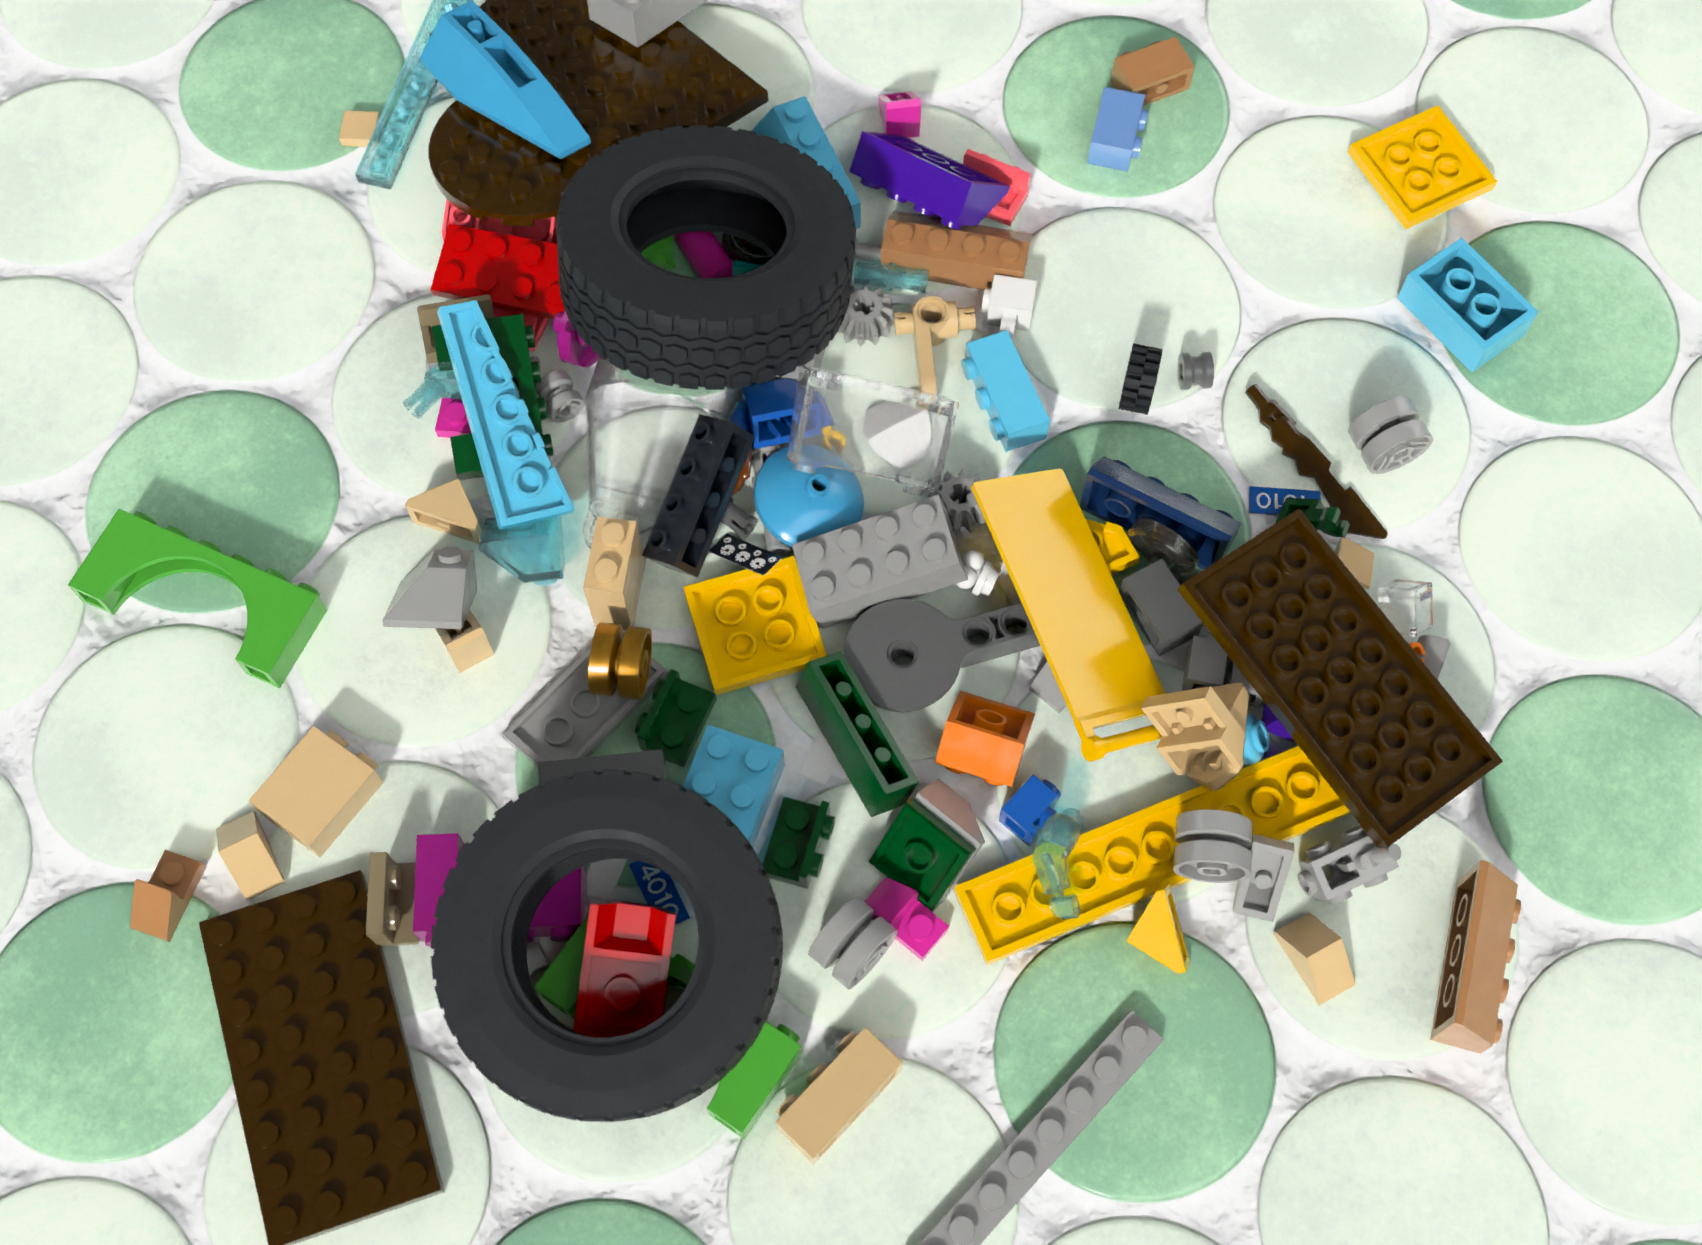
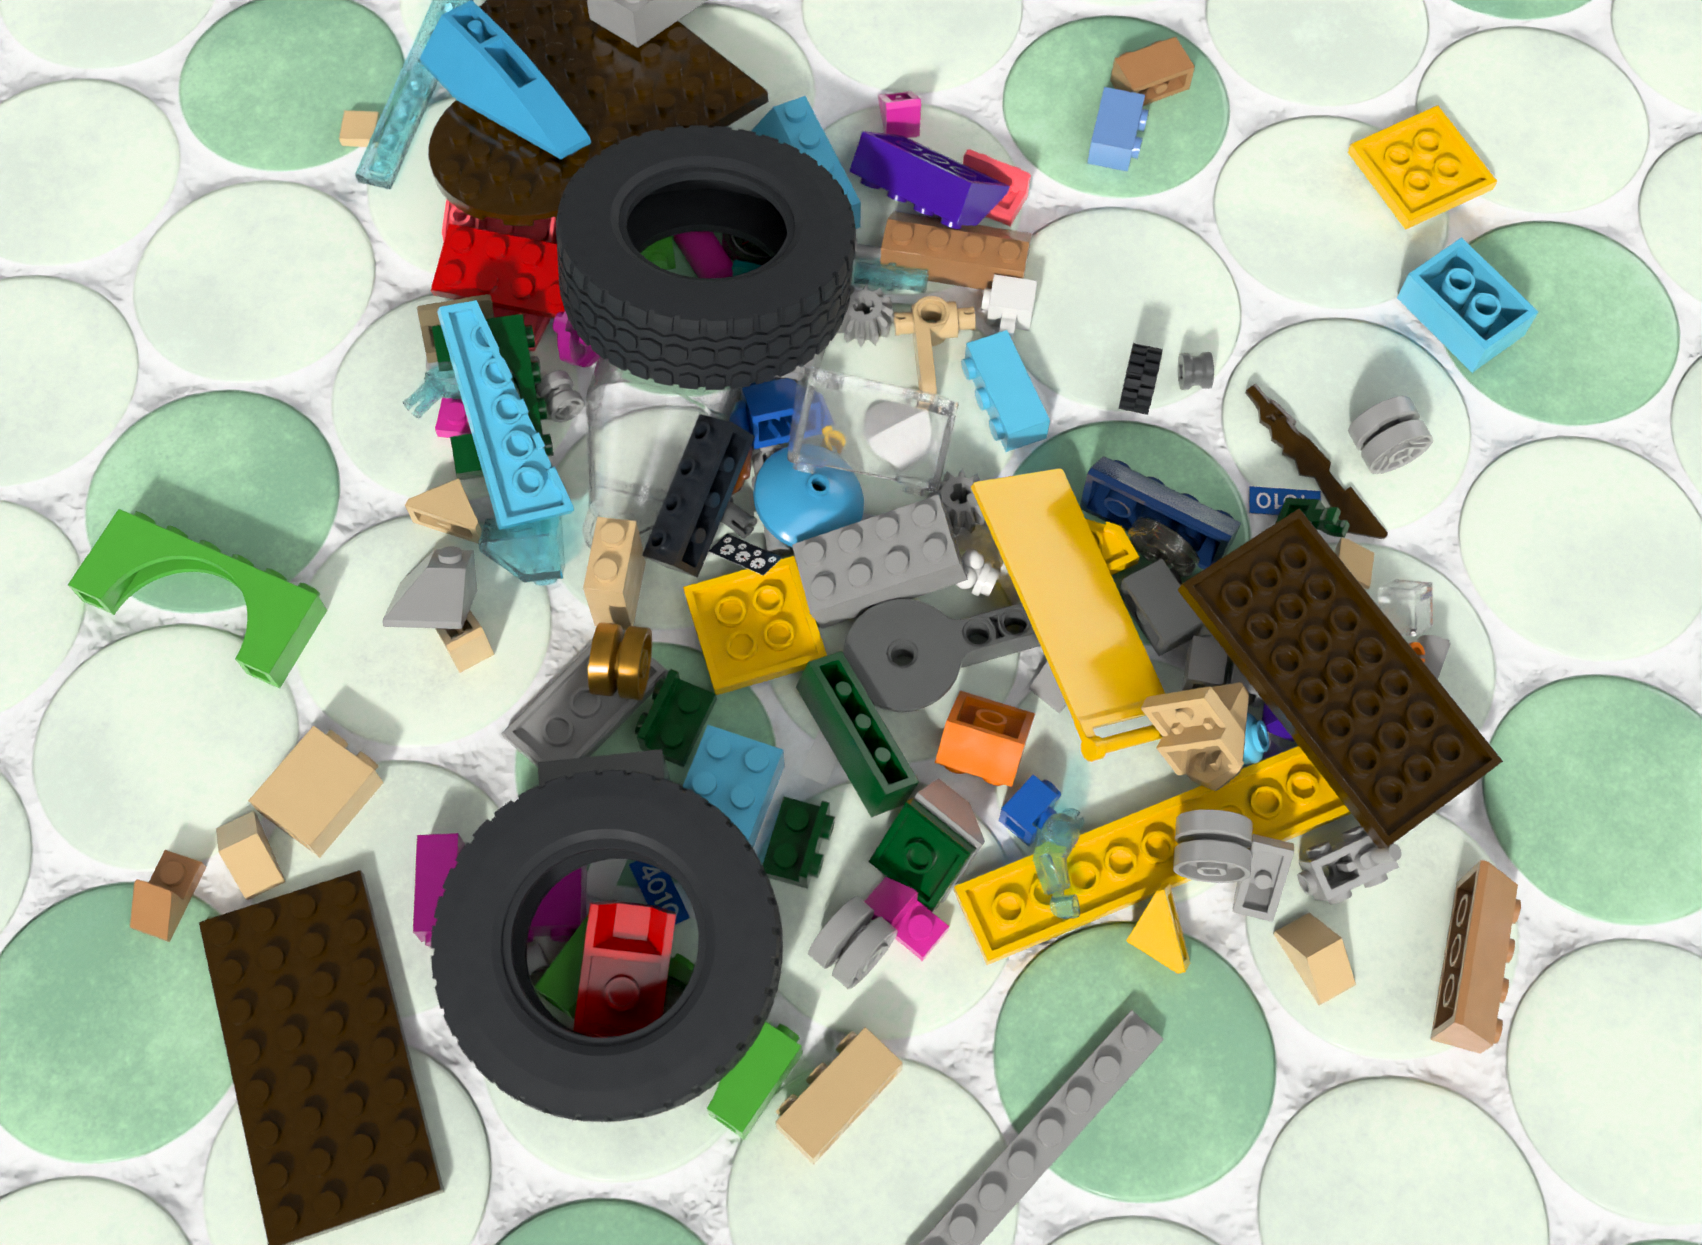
(390, 901): dark tan bracket -> none

